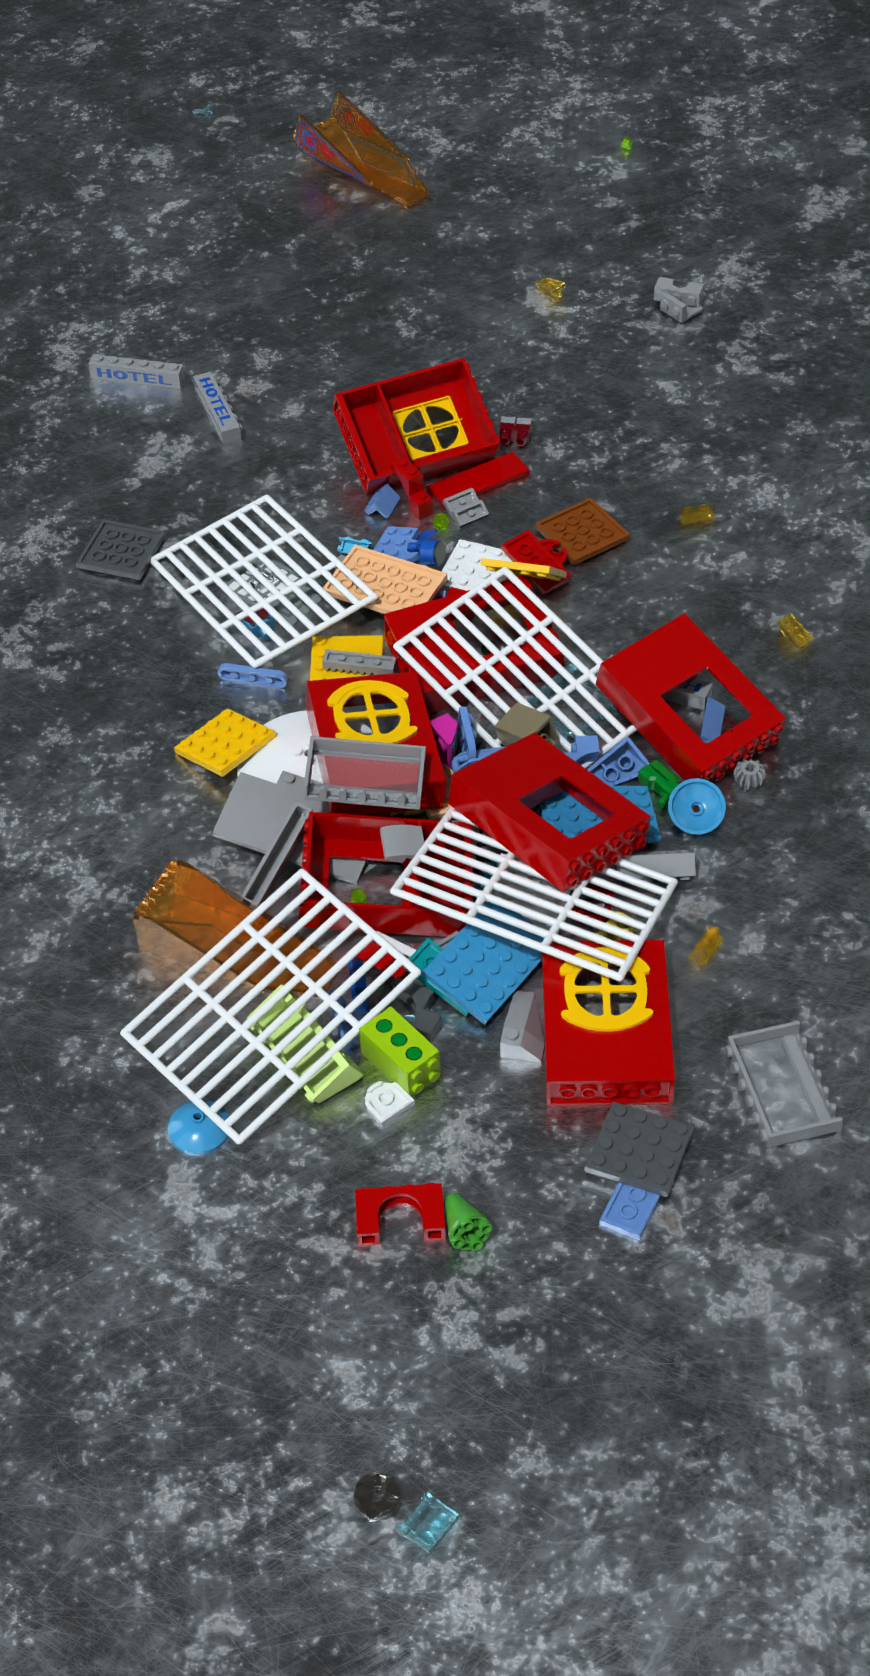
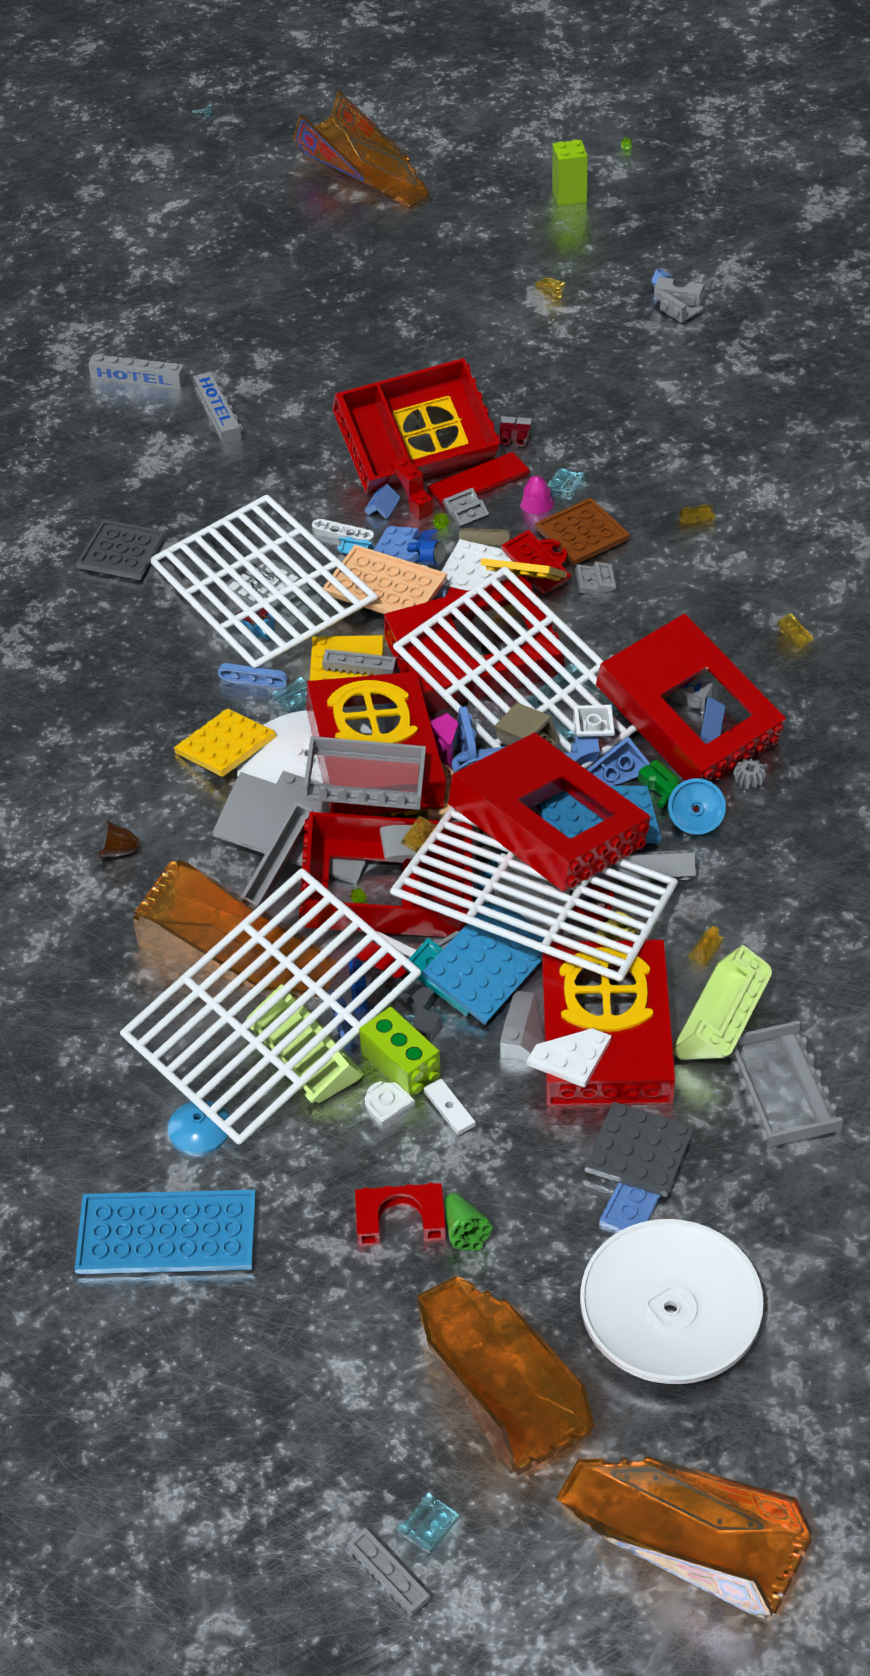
(119, 842): none -> reddish brown helmet
(166, 1232): none -> dark azure plate
(291, 697): none -> clear light blue plate
(324, 528): none -> white beam
(377, 1510): clear smoke plate -> none
(388, 1572): none -> light grey gear
(418, 834): none -> clear yellow hinge
(449, 1107): none -> white tile
(485, 536): none -> dark tan slope
(505, 1374): none -> clear orange windscreen
(537, 496): none -> dark pink helmet
(562, 479): none -> clear light blue plate
(569, 172): none -> lime brick
(571, 1056): none -> white plate
(593, 720): none -> white slope
(596, 578): none -> light grey slope
(659, 273): none -> medium blue plate
(676, 1266): none -> white dish
(695, 1525): none -> clear orange windscreen
(723, 1007): none -> yellowish green windscreen

